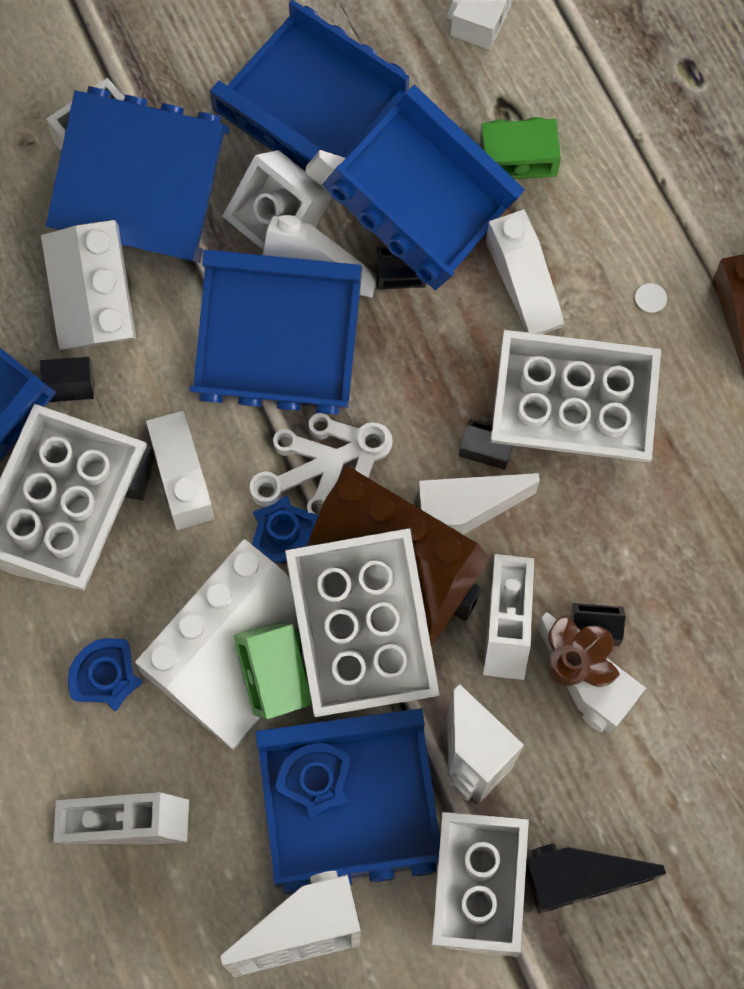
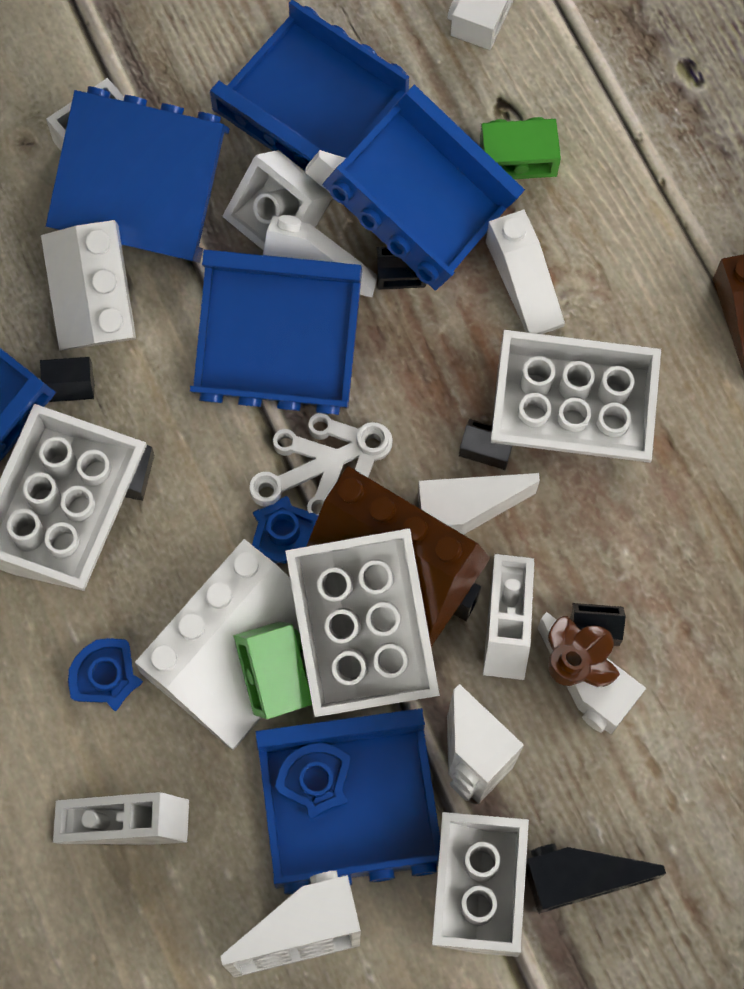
(180, 470): white slope -> none
(651, 297): white sticker -> none

